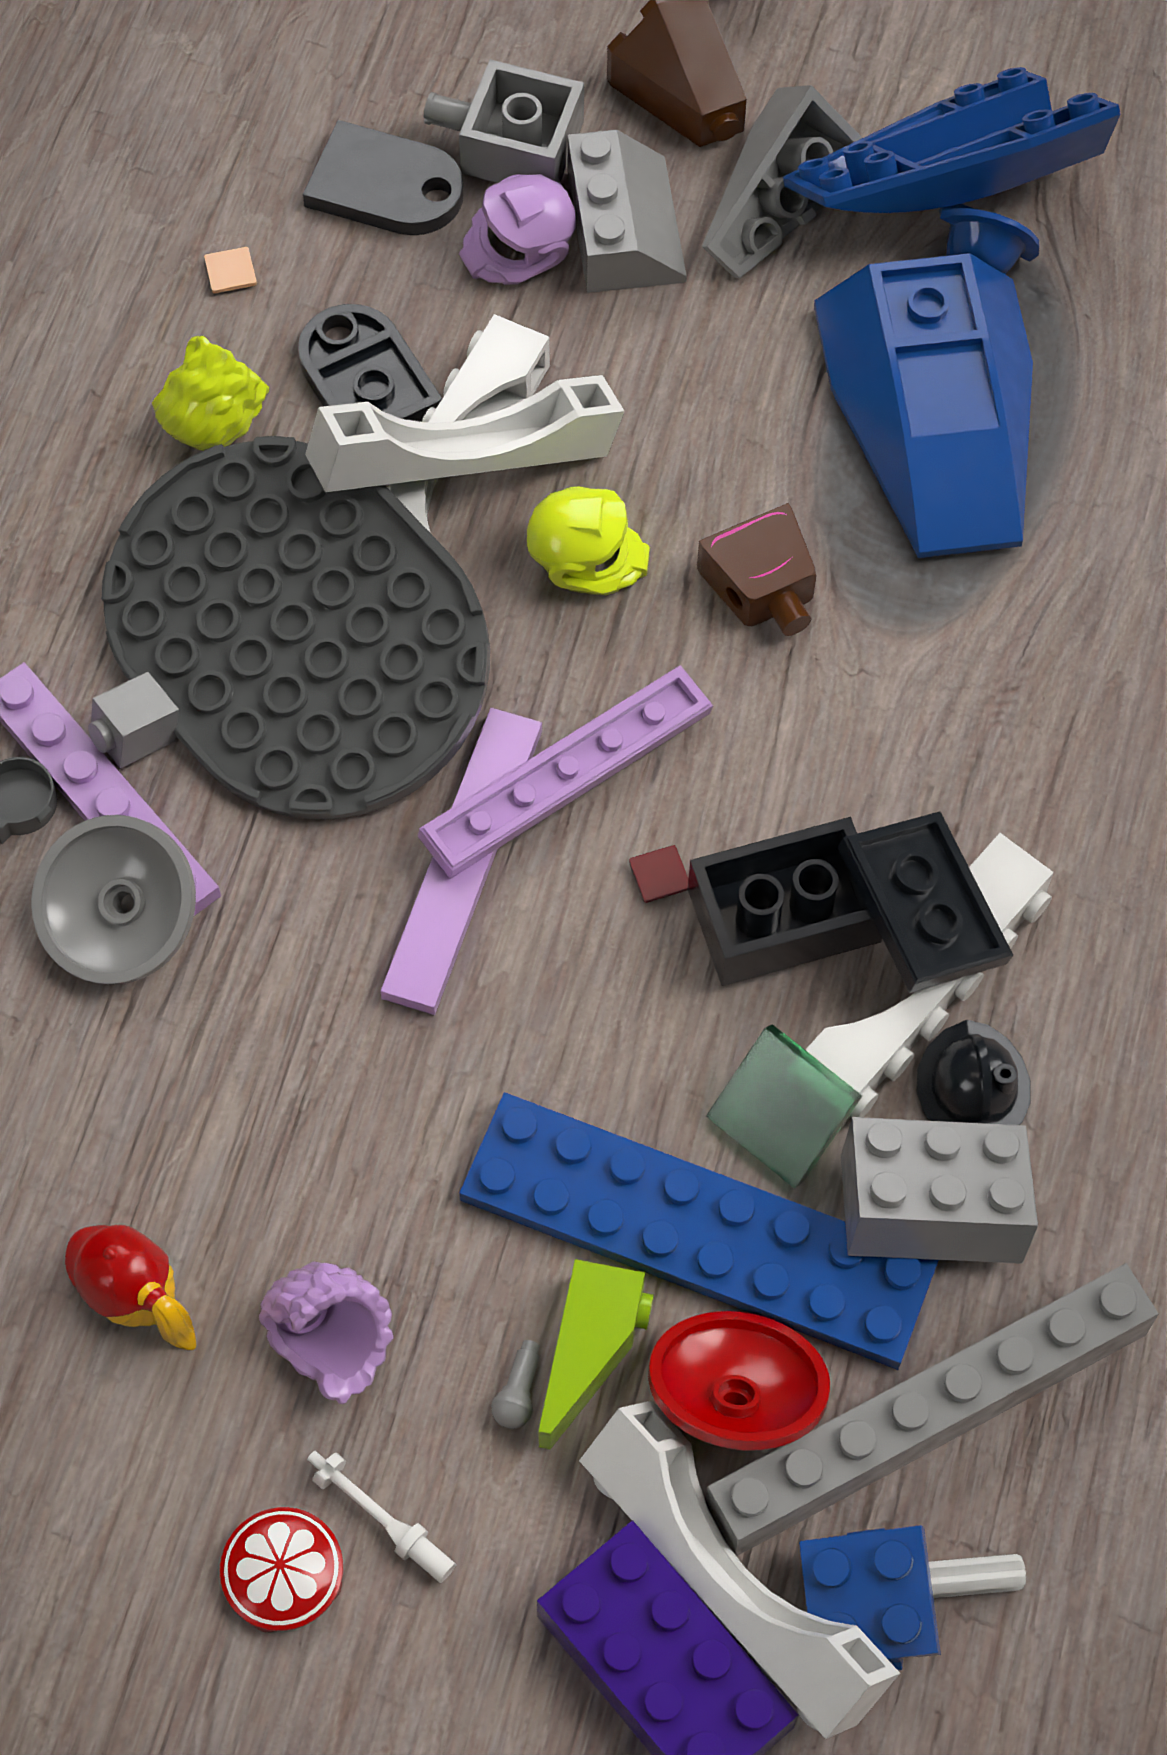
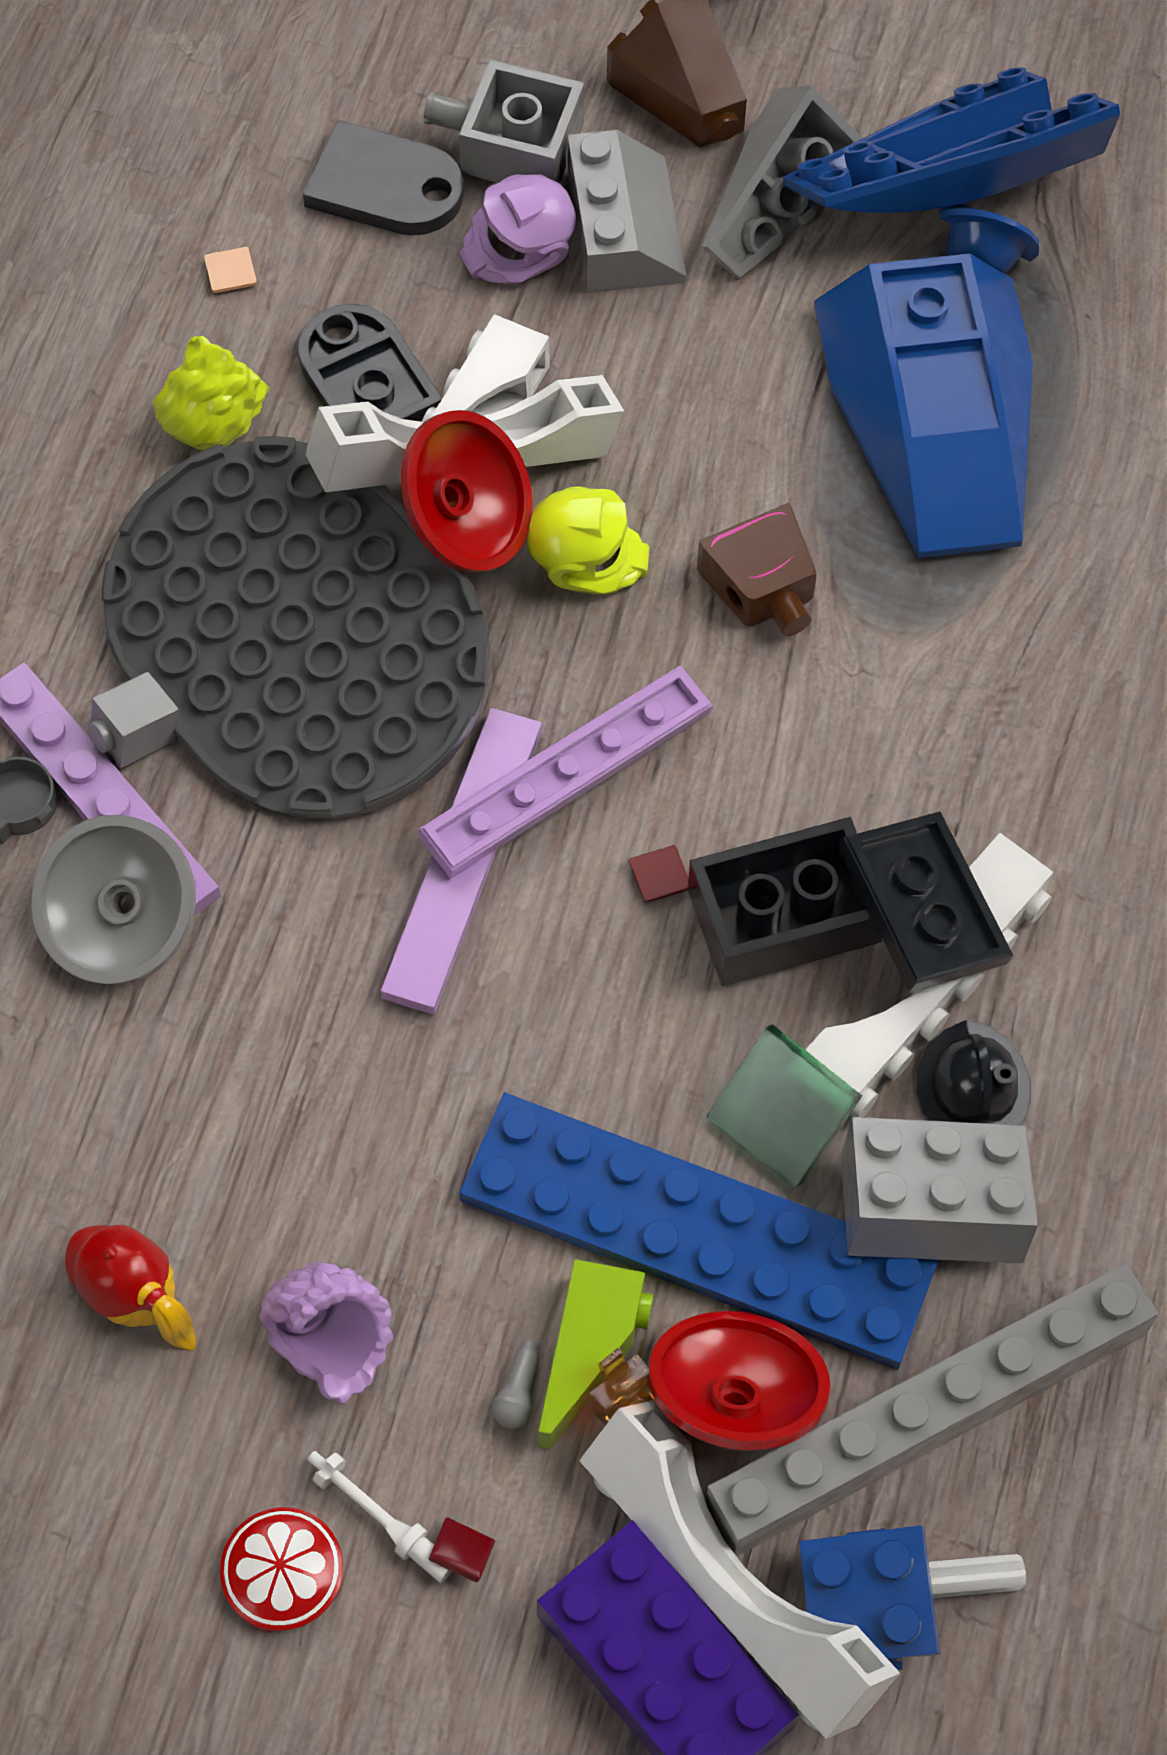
(461, 1550): none -> dark red piece
(466, 491): none -> red dish
(622, 1386): none -> clear orange plate

